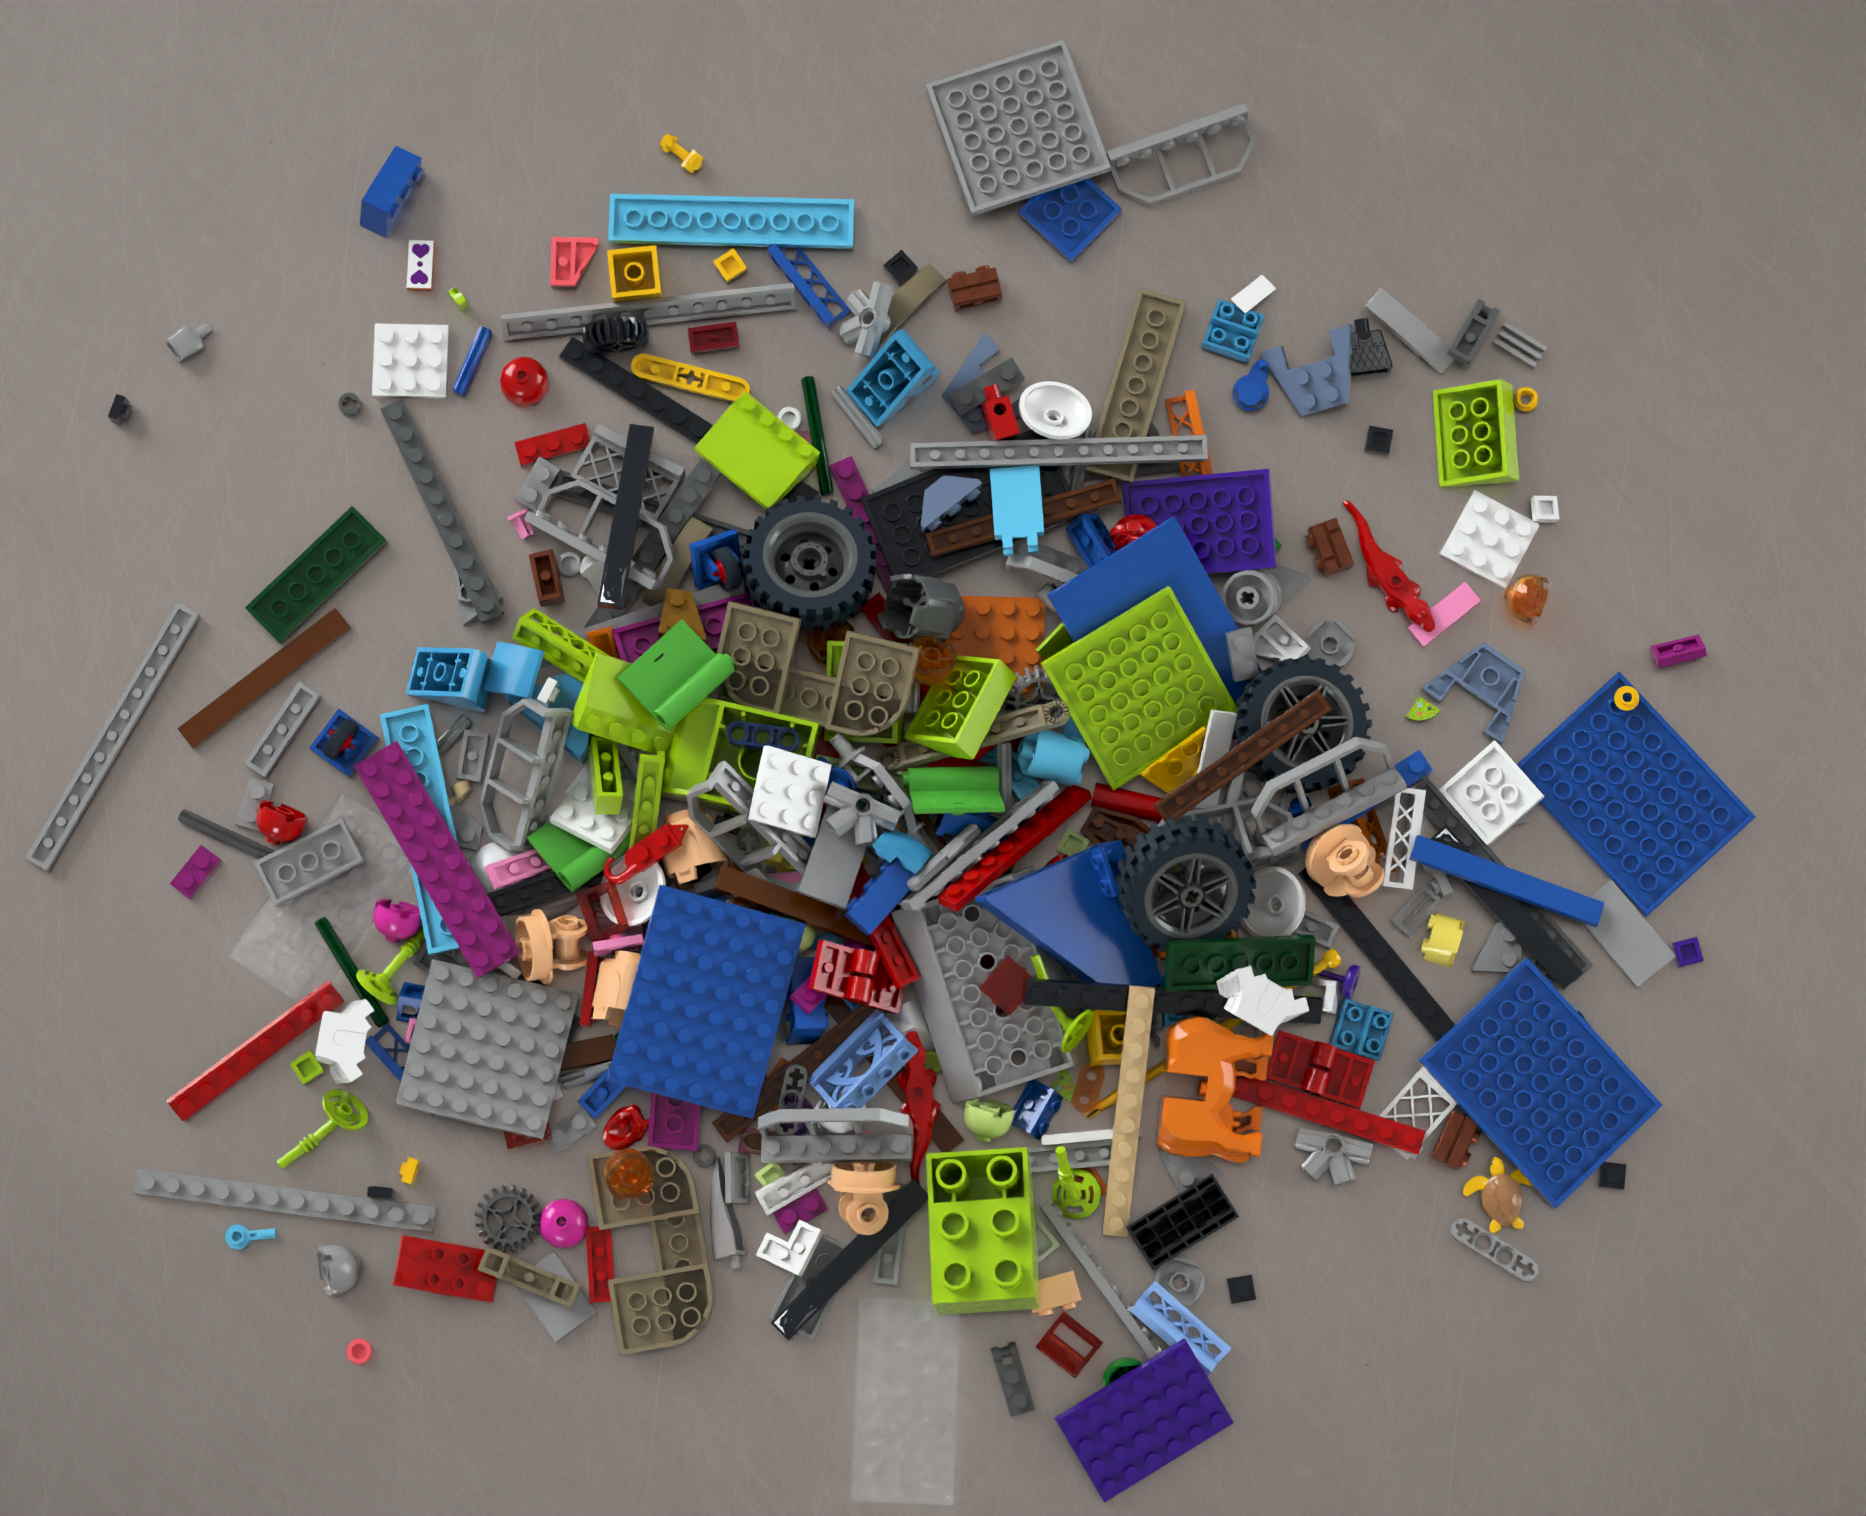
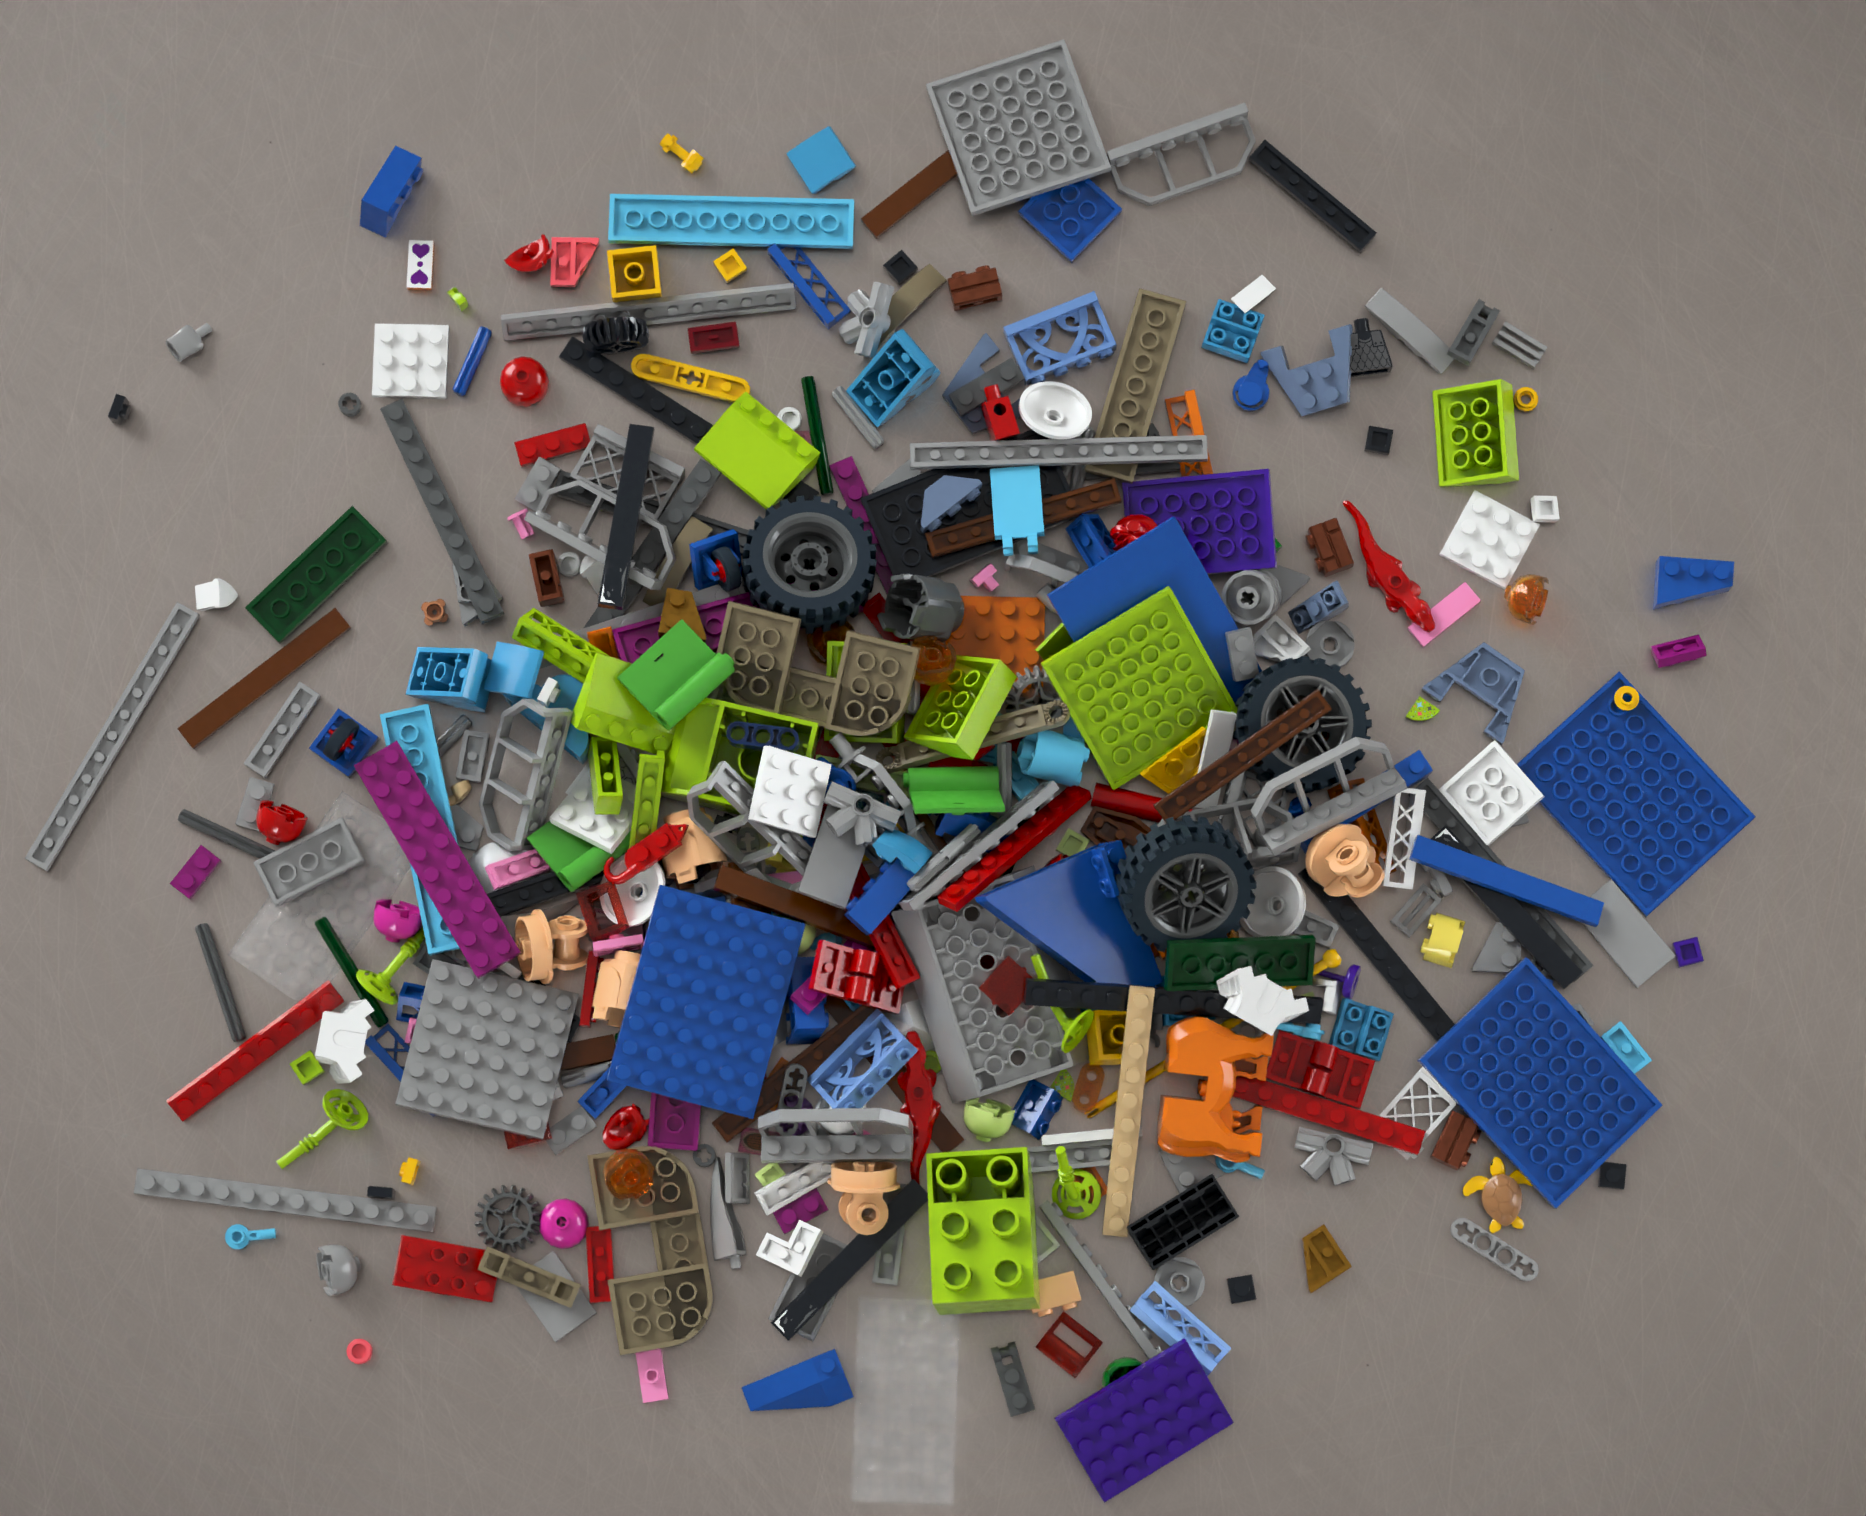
(214, 595): none -> white tile
(220, 982): none -> dark grey axle
(428, 608): none -> nougat plate
(531, 256): none -> red hat
(652, 1376): none -> bright pink plate
(805, 1385): none -> blue wedge
(821, 159): none -> dark azure slope
(910, 195): none -> reddish brown tile
(985, 578): none -> bright pink tile
(1074, 308): none -> medium blue fence
(1229, 1166): none -> medium azure plate
(1310, 1031): none -> medium azure plate
(1312, 196): none -> black plate
(1319, 607): none -> sand blue slope
(1322, 1258): none -> pearl gold wing
(1626, 1047): none -> medium azure plate
(1689, 579): none -> blue wedge

